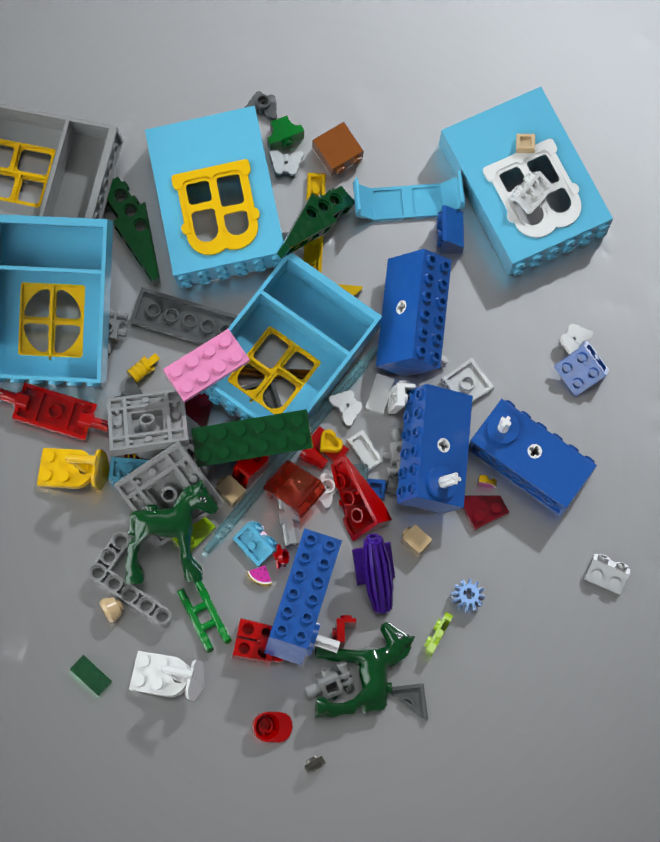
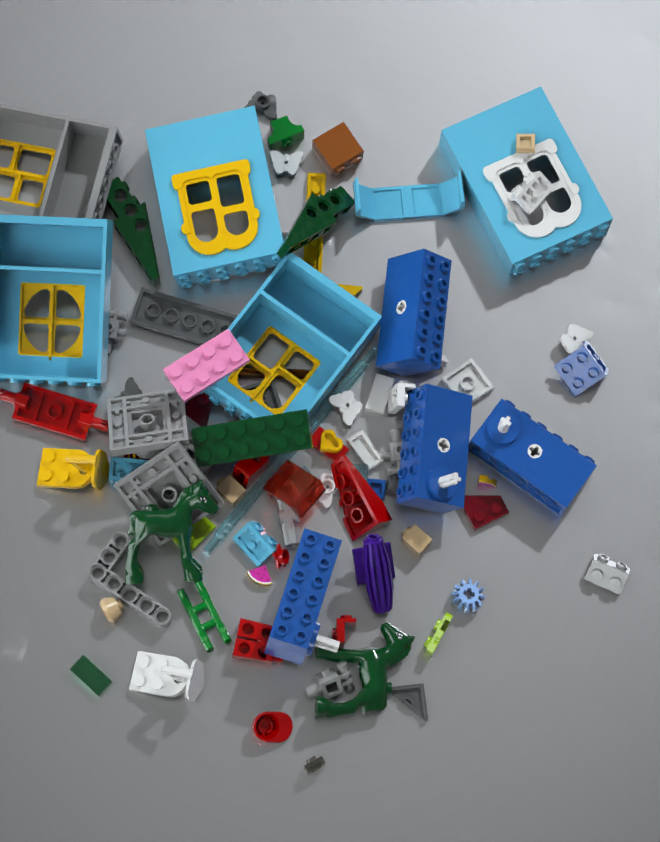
(142, 367): yellow hinge -> none
(313, 457): red cone -> none
(450, 231): blue slope -> none

